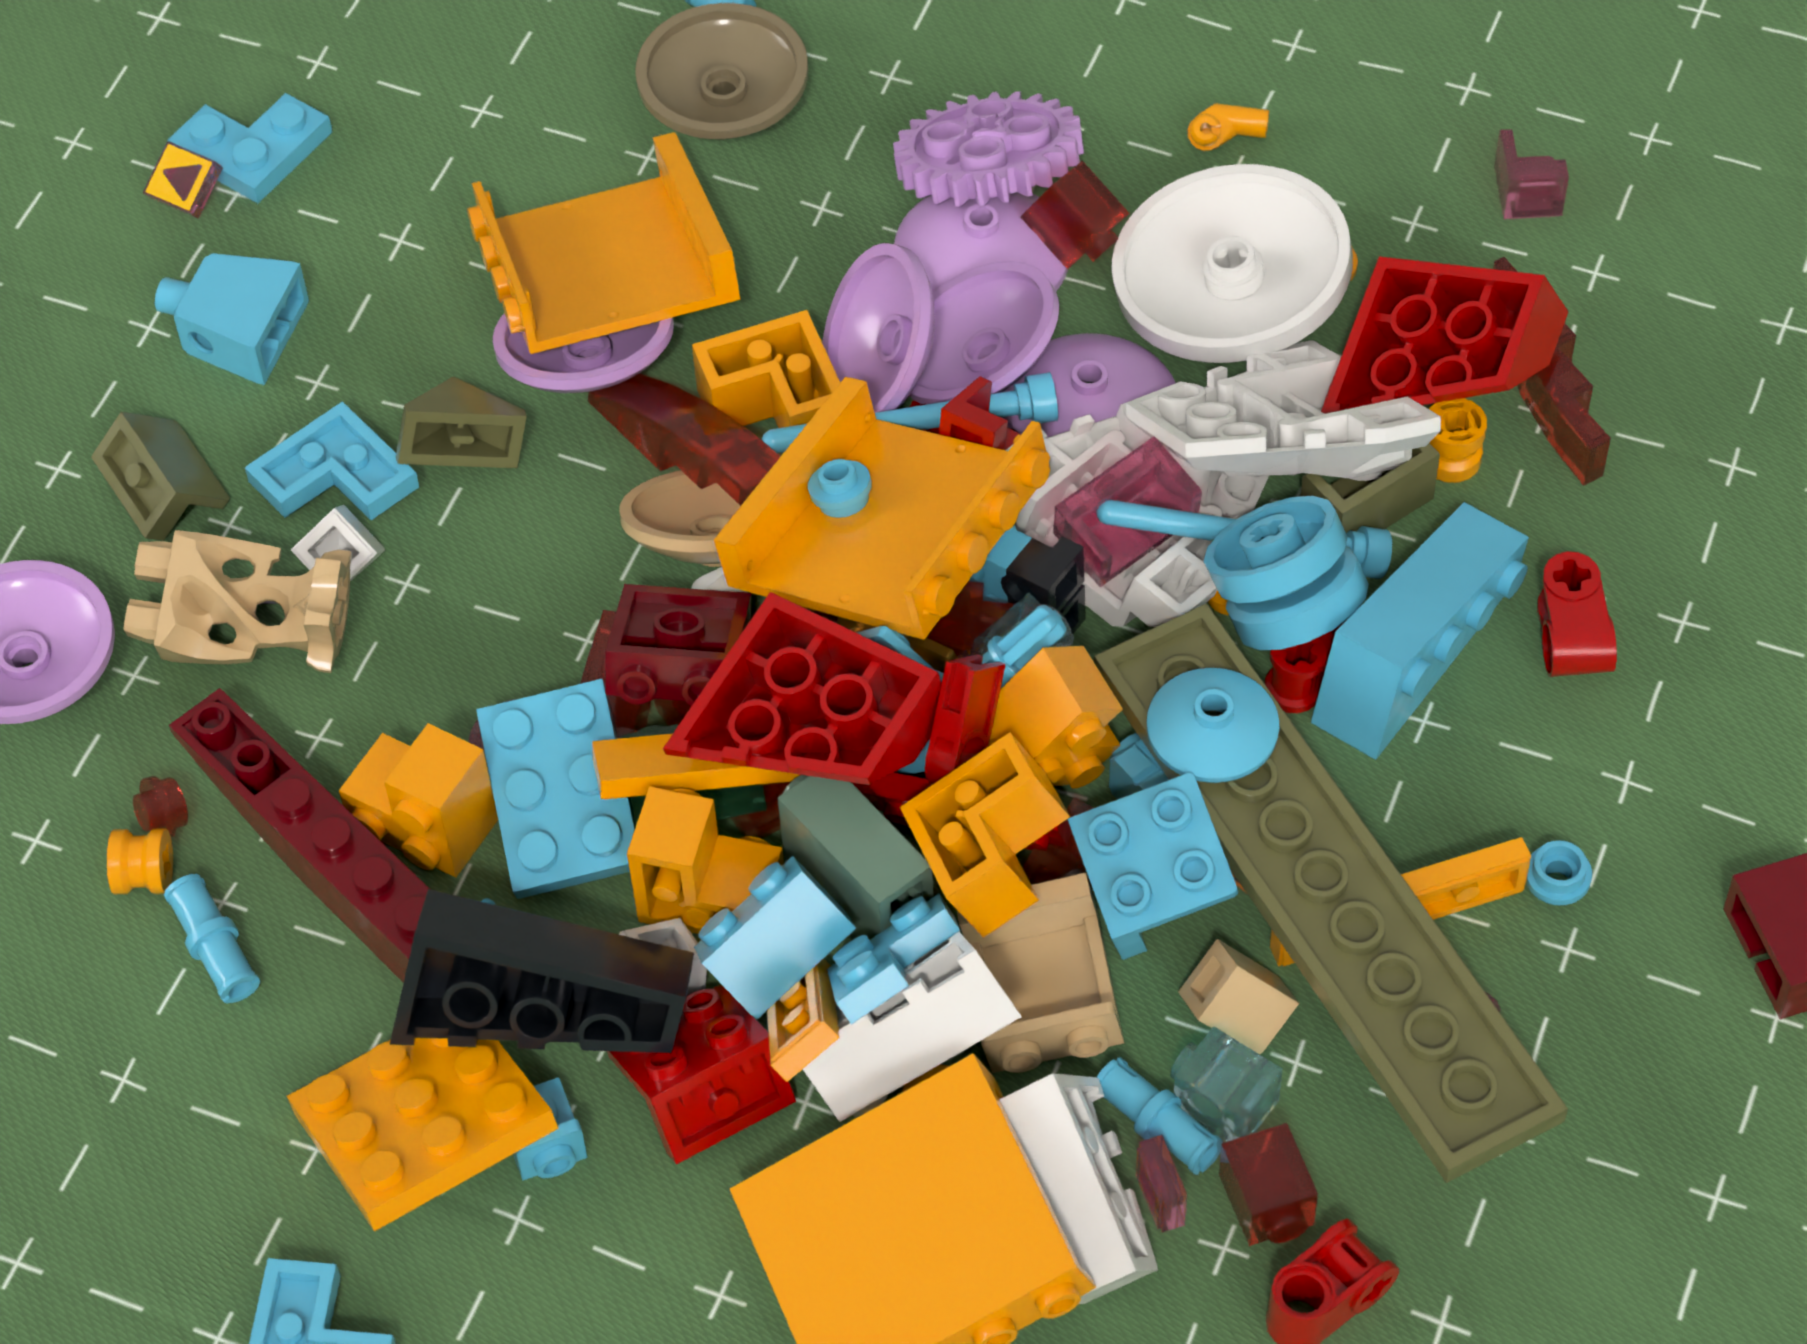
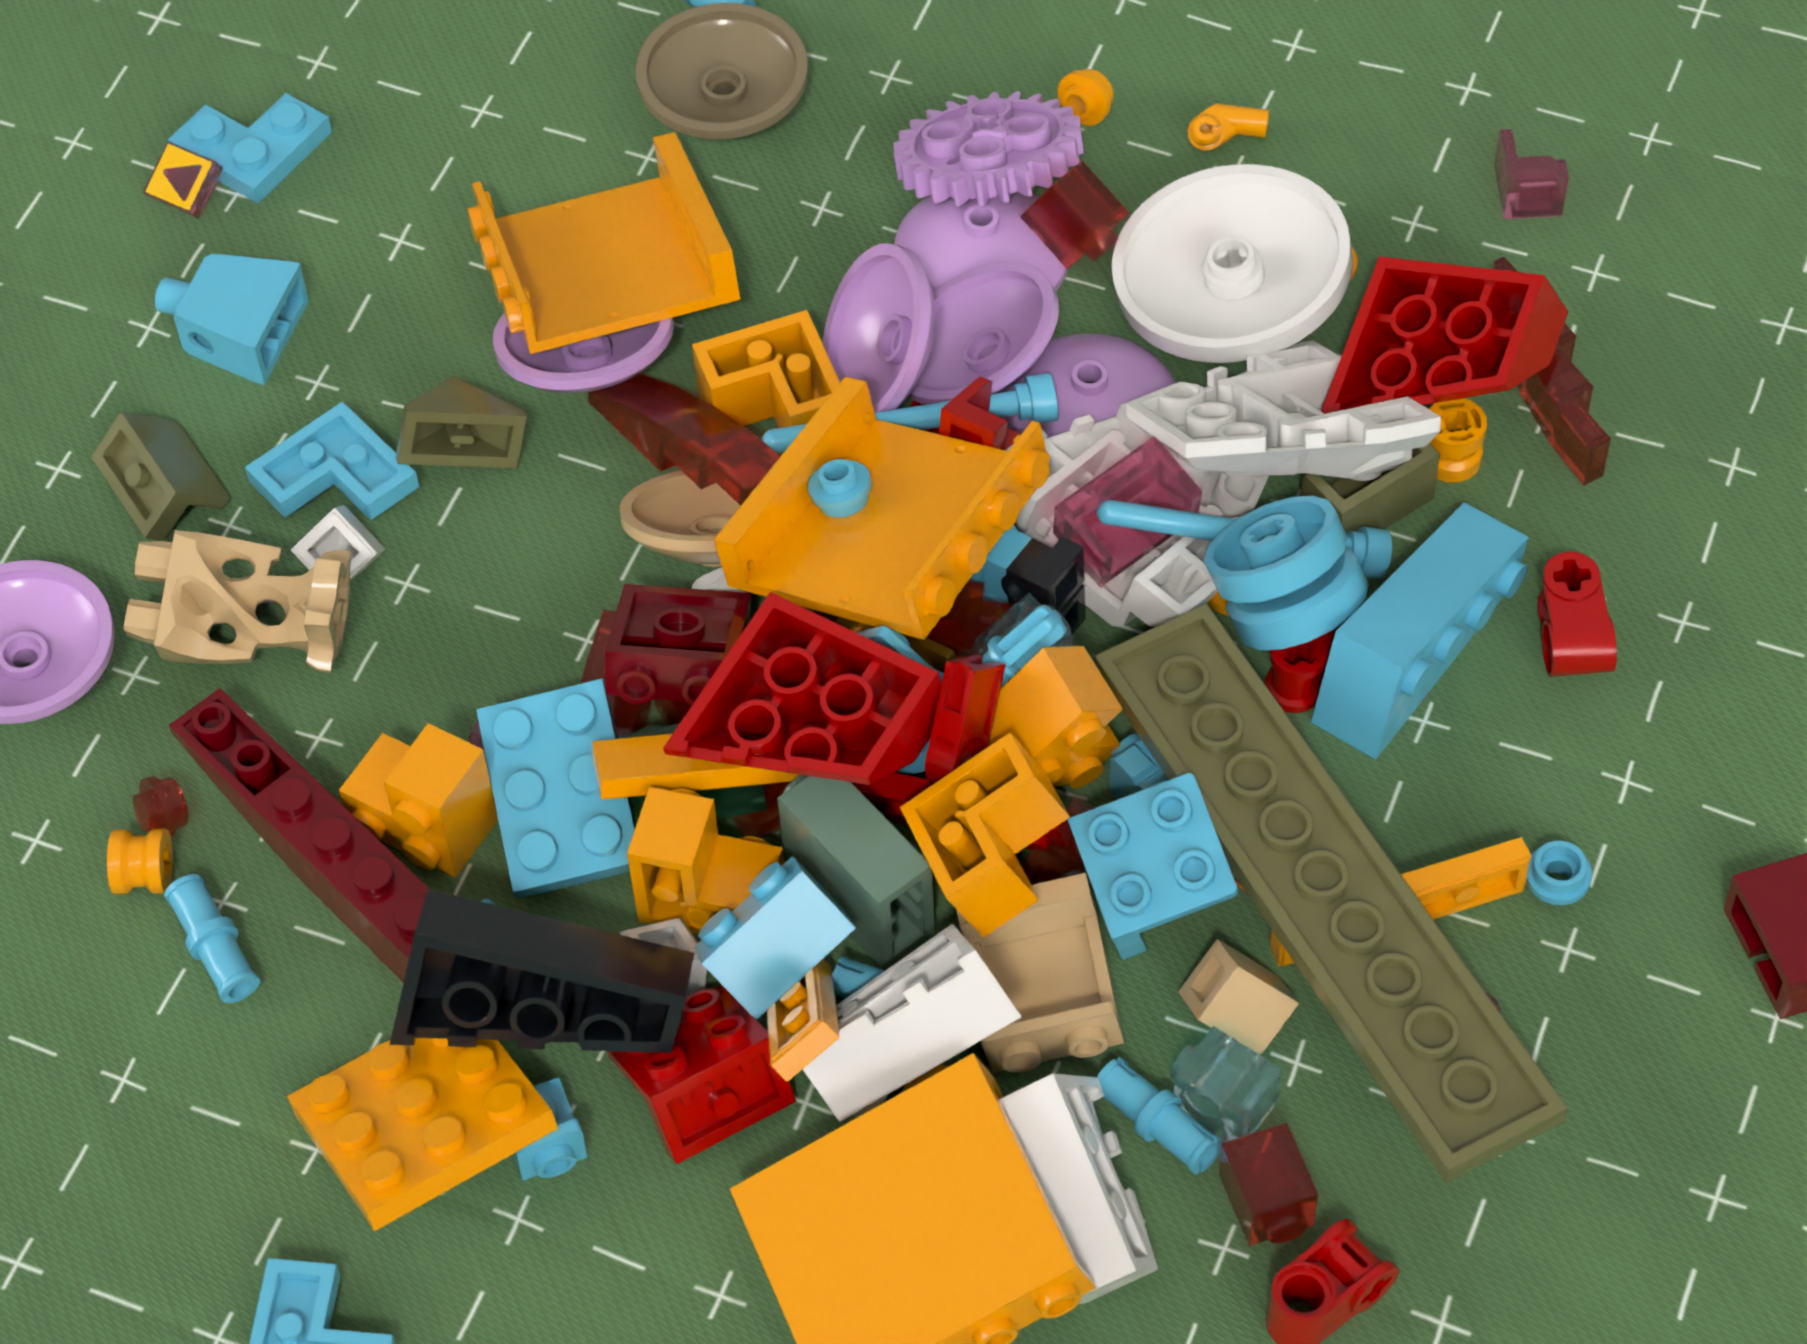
(873, 969): medium azure plate -> none
(1087, 94): none -> light orange plate
(1161, 1184): clear pink tile -> none
(1213, 746): medium azure dish -> none

